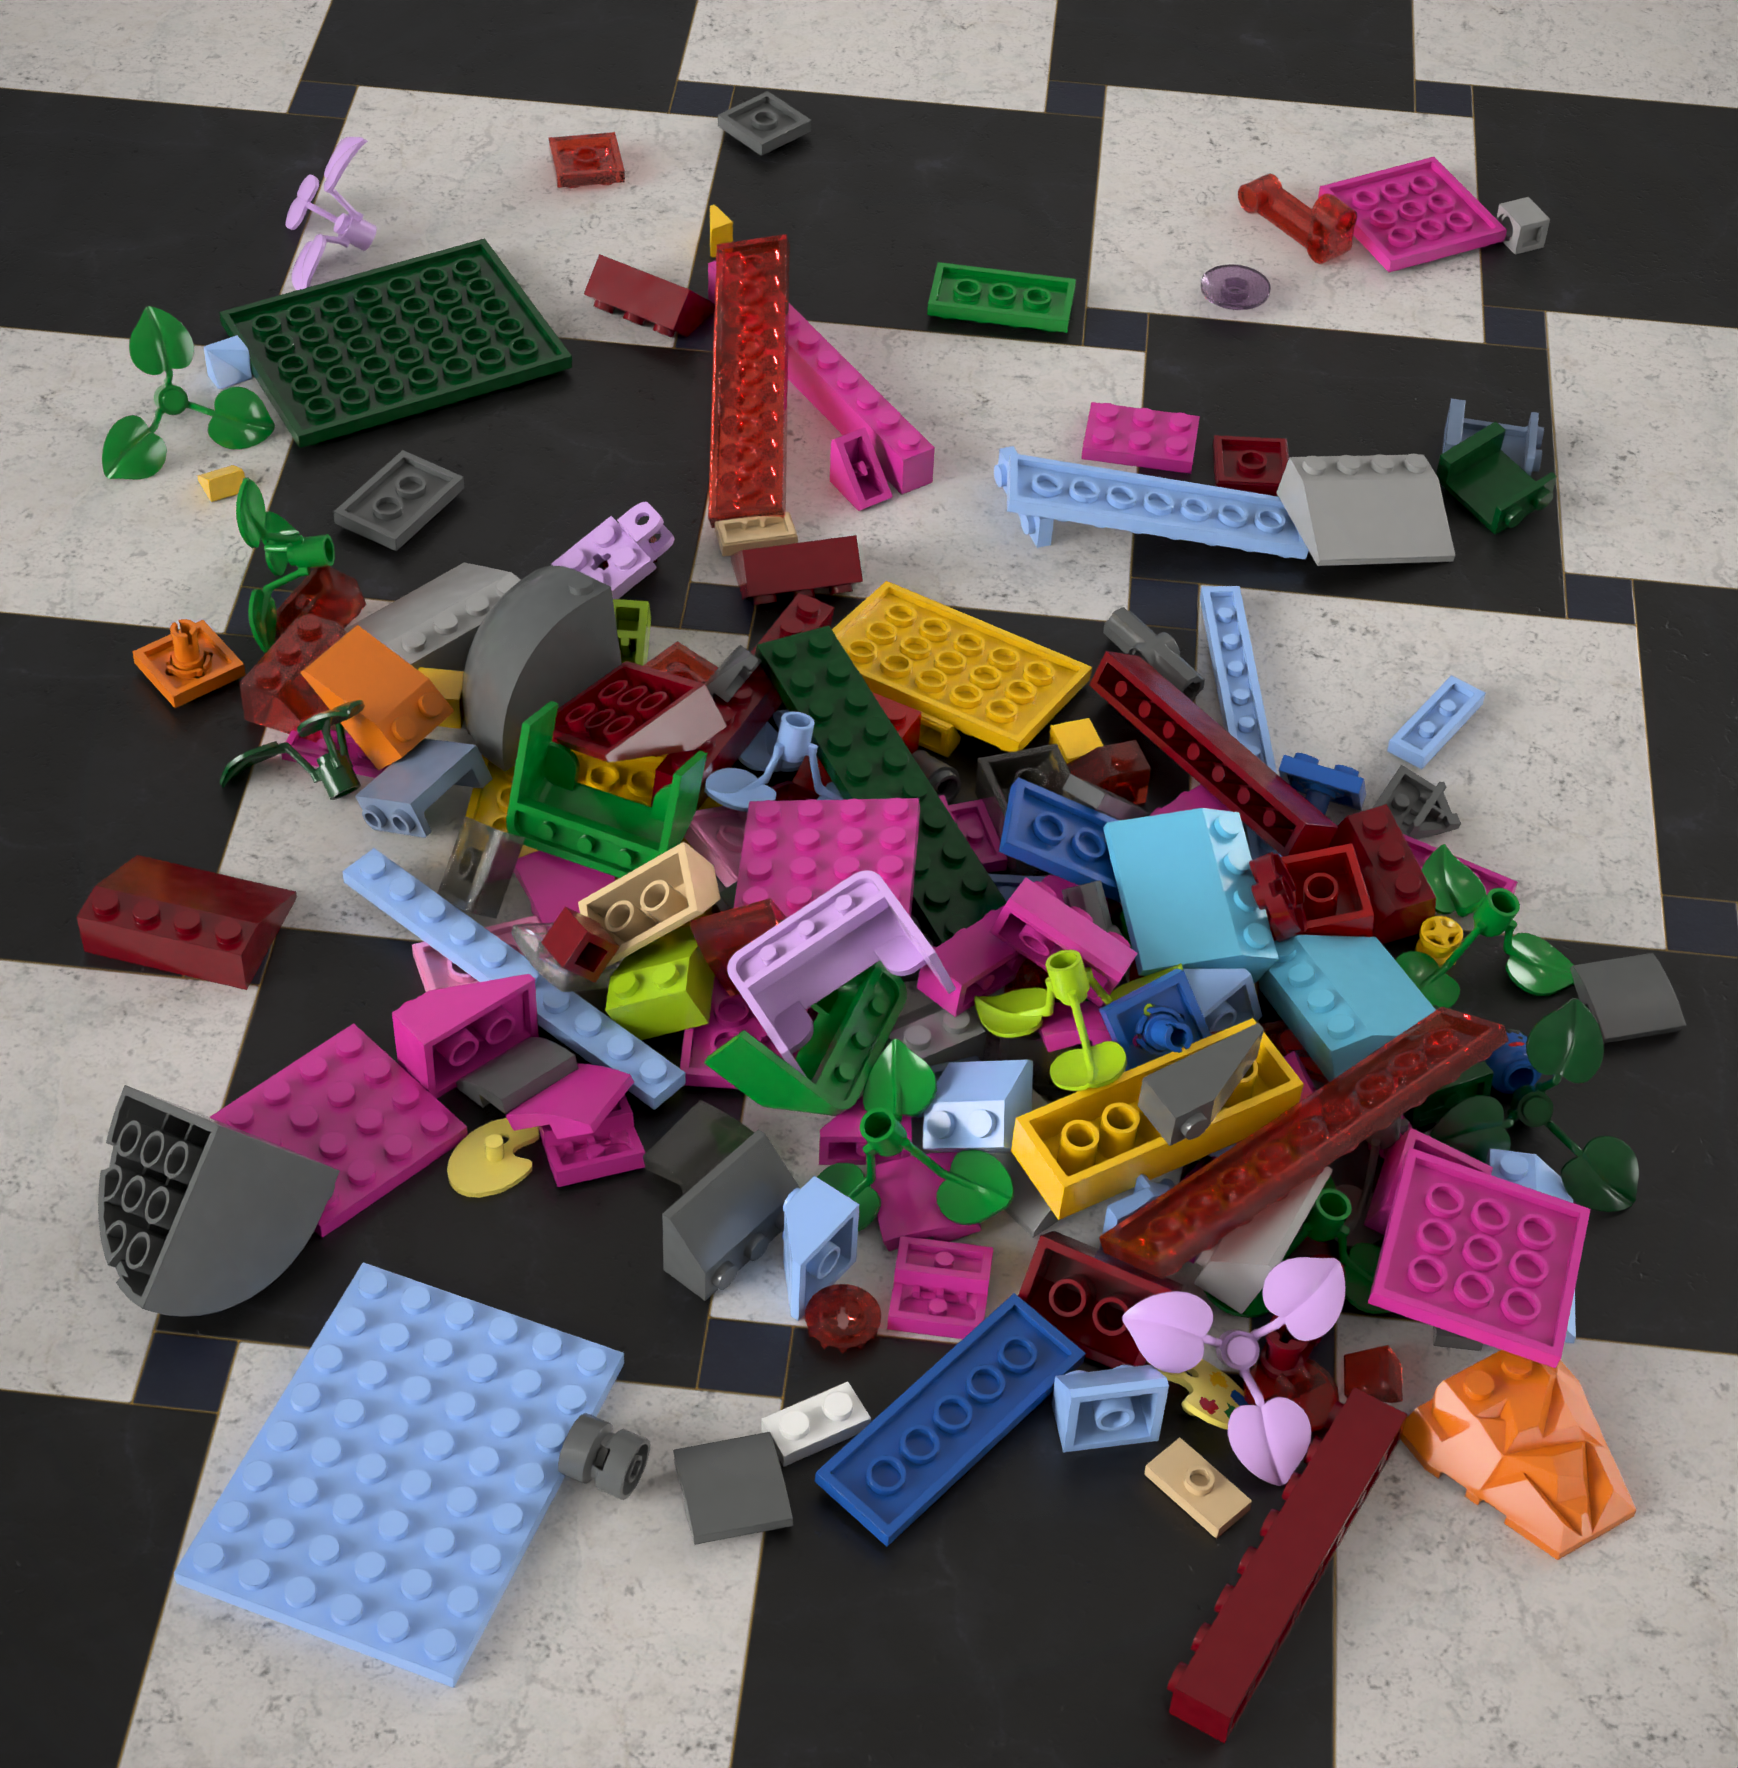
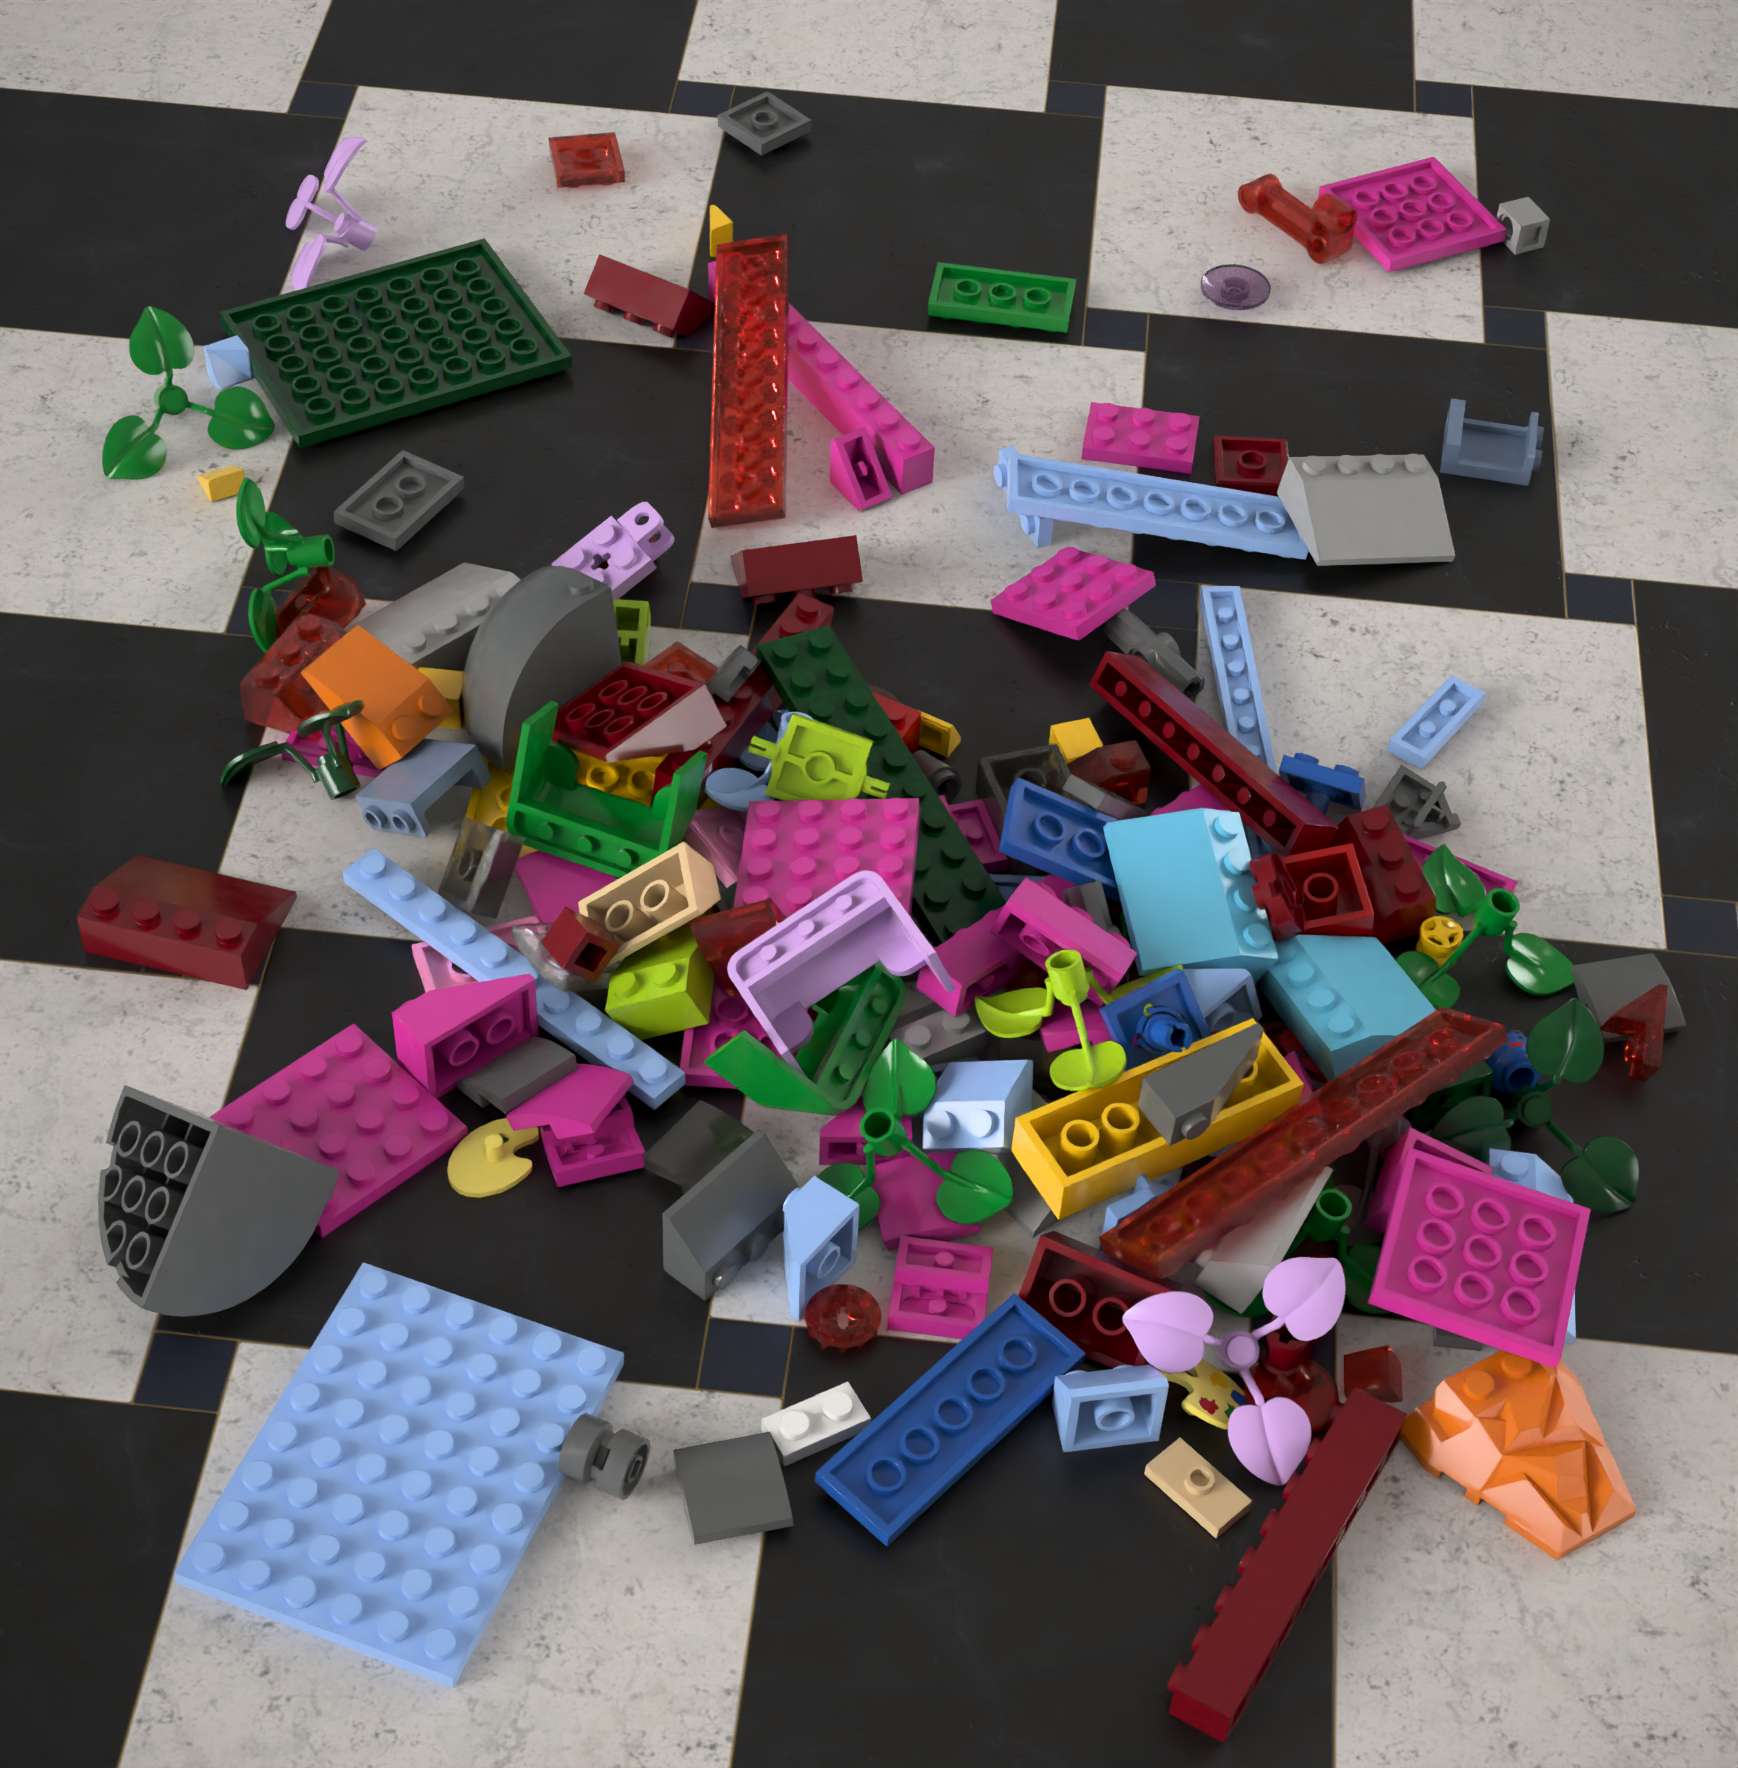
(185, 655): orange plate -> none
(754, 532): tan plate -> none
(818, 763): none -> lime plate
(958, 667): yellow plate -> none
(1073, 593): none -> dark pink plate
(1491, 482): dark green panel -> none
(1644, 1024): none -> clear red slope

